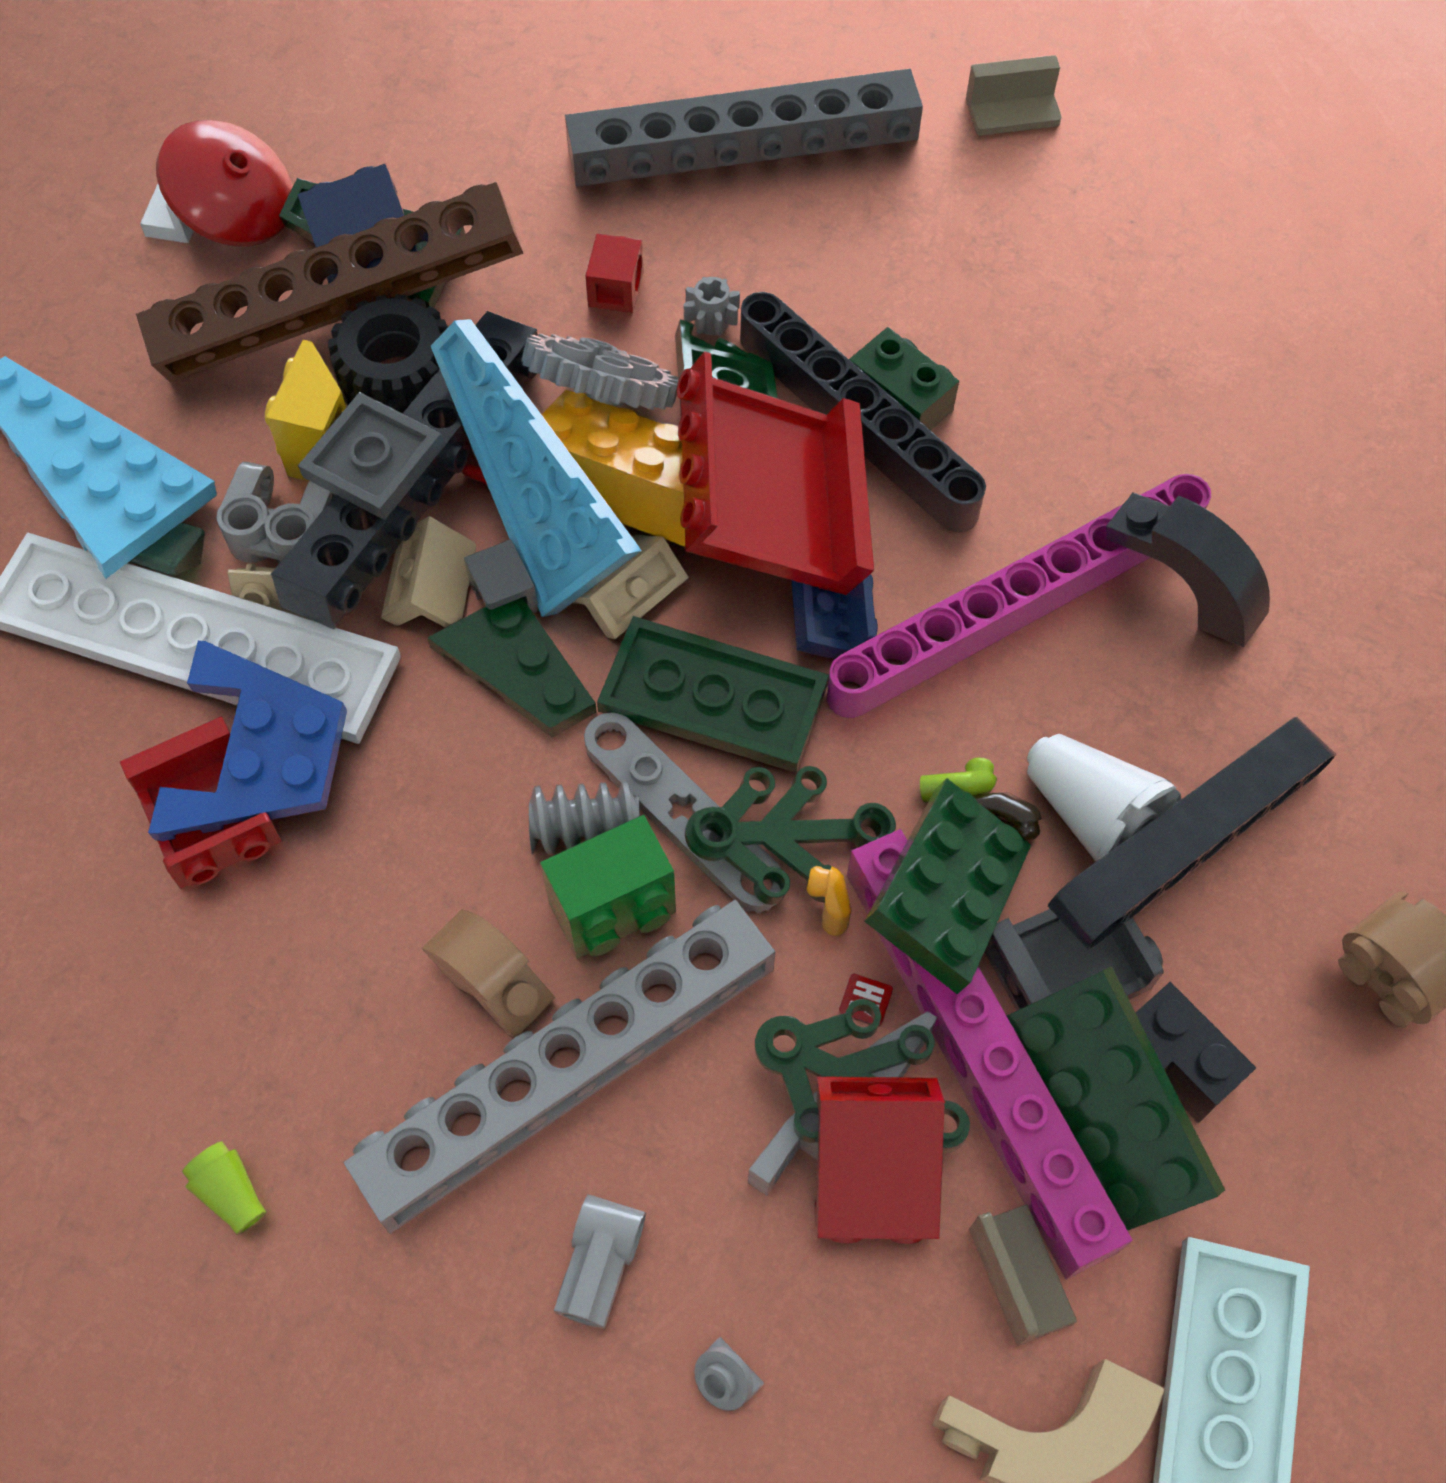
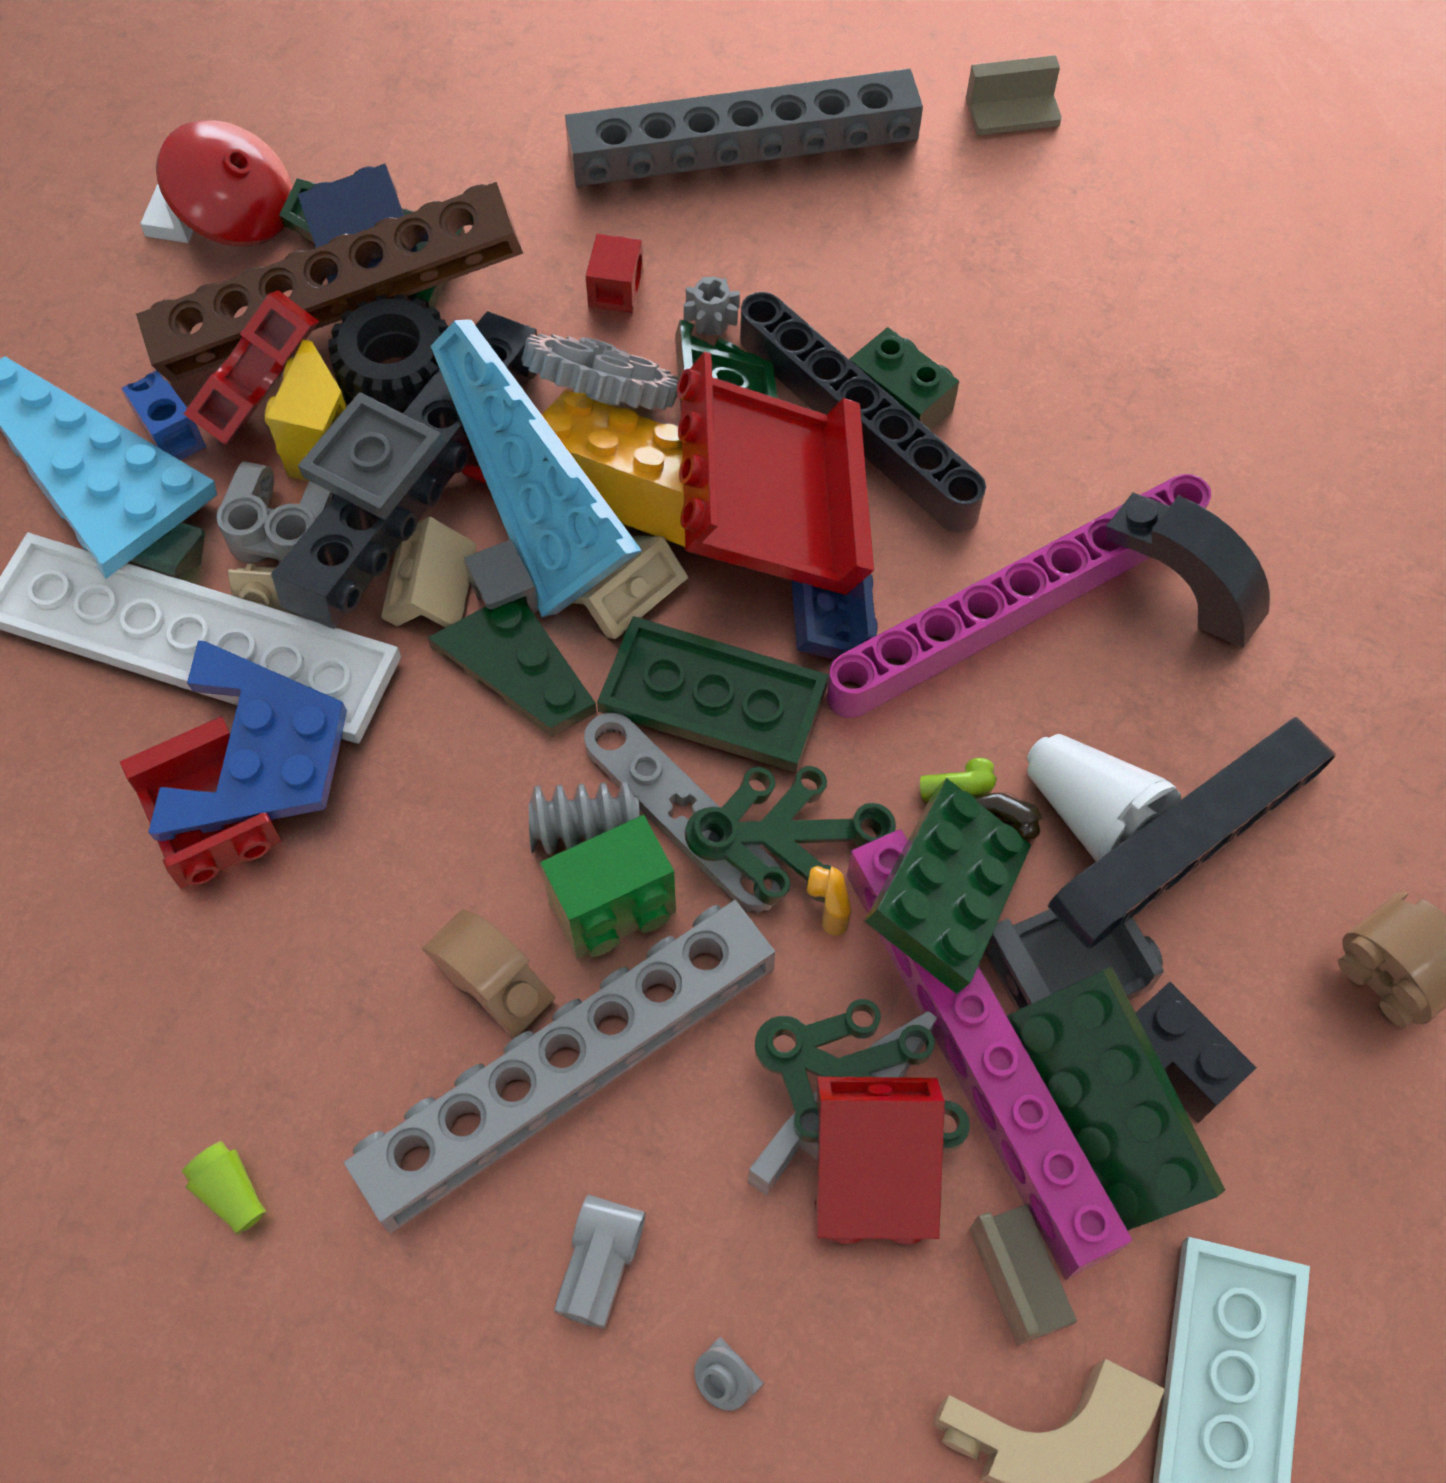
(162, 416): none -> blue leg
(252, 367): none -> red arch
(866, 988): red sticker -> none

